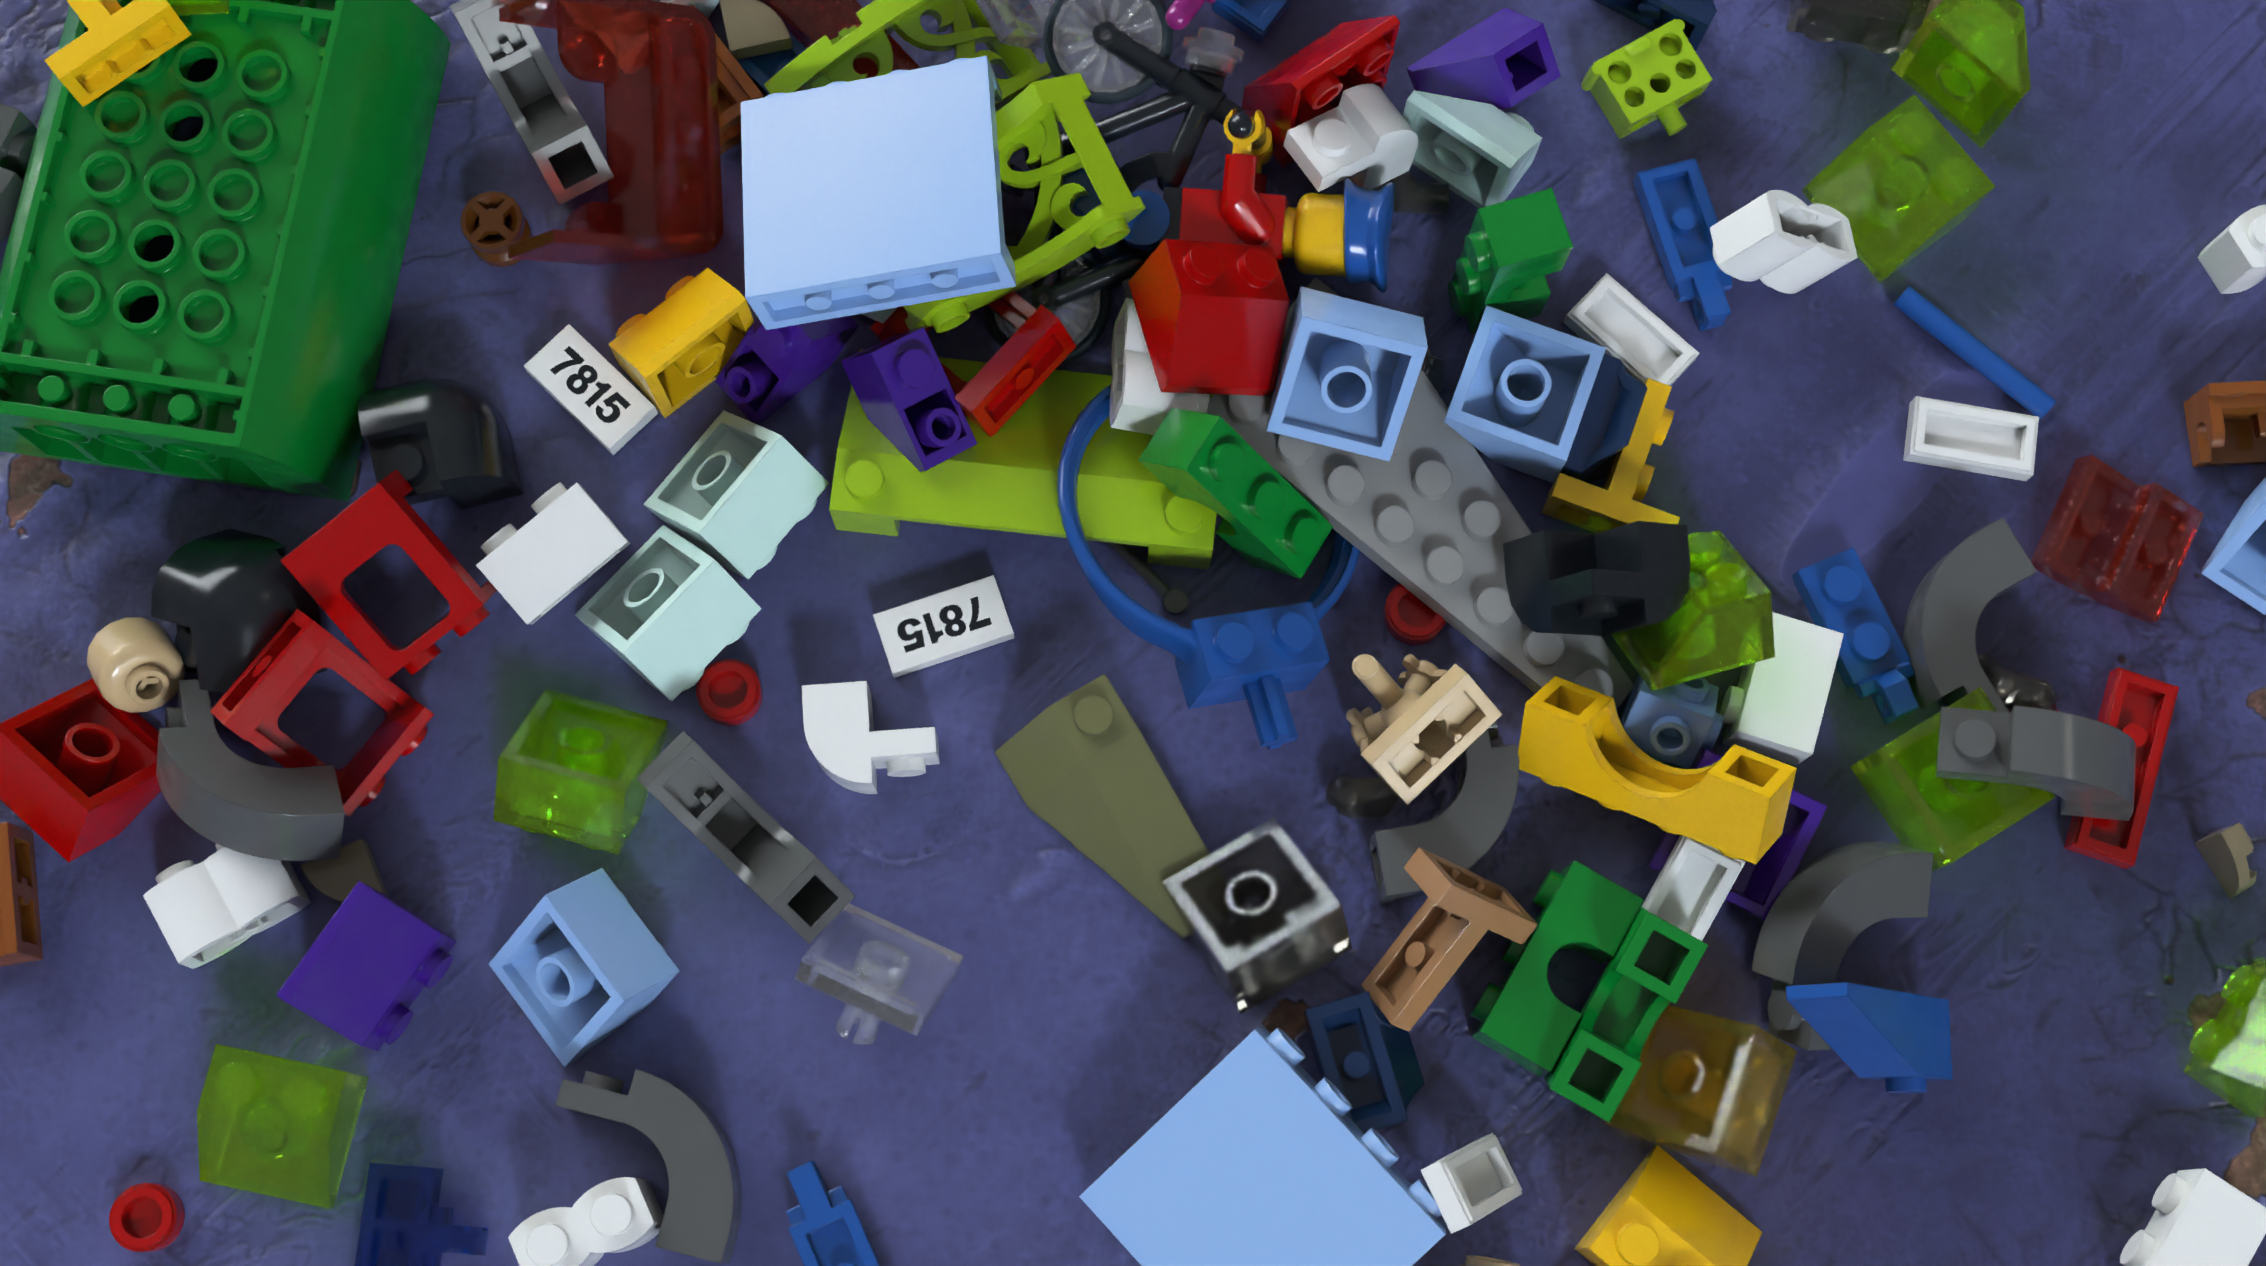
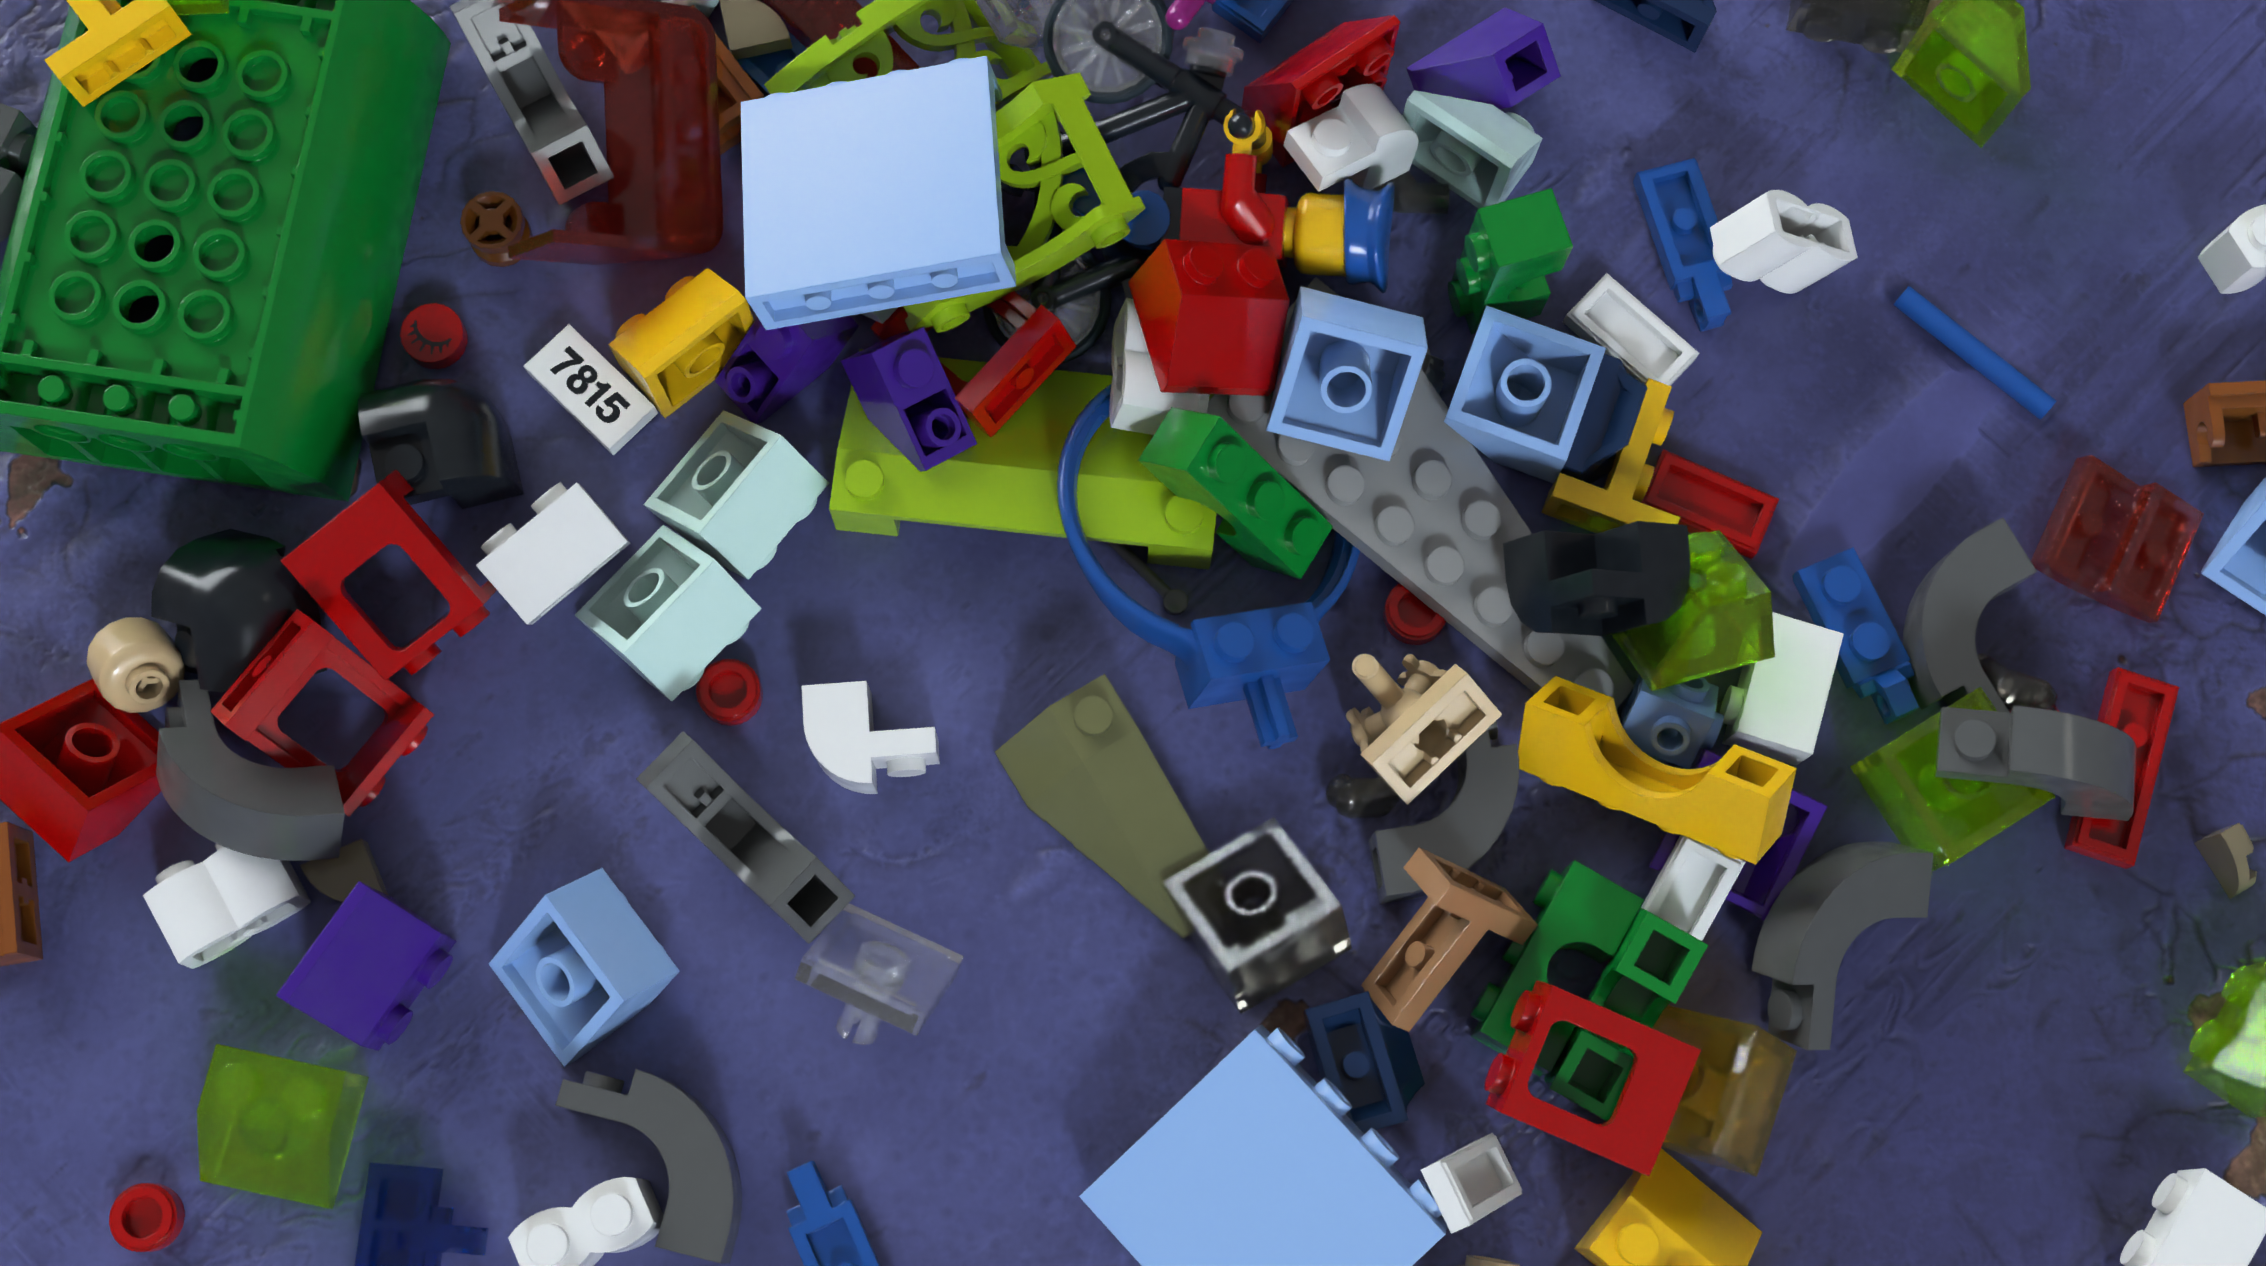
(434, 336): none -> red tile
(577, 771): clear neon green slope -> none
(943, 626): white tile -> none
(1647, 1099): none -> red window
(1651, 76): lime piece -> none
(1710, 502): none -> red tile
(1880, 1031): blue slope -> none
(1901, 187): clear neon green slope -> none
(1971, 438): white tile -> none

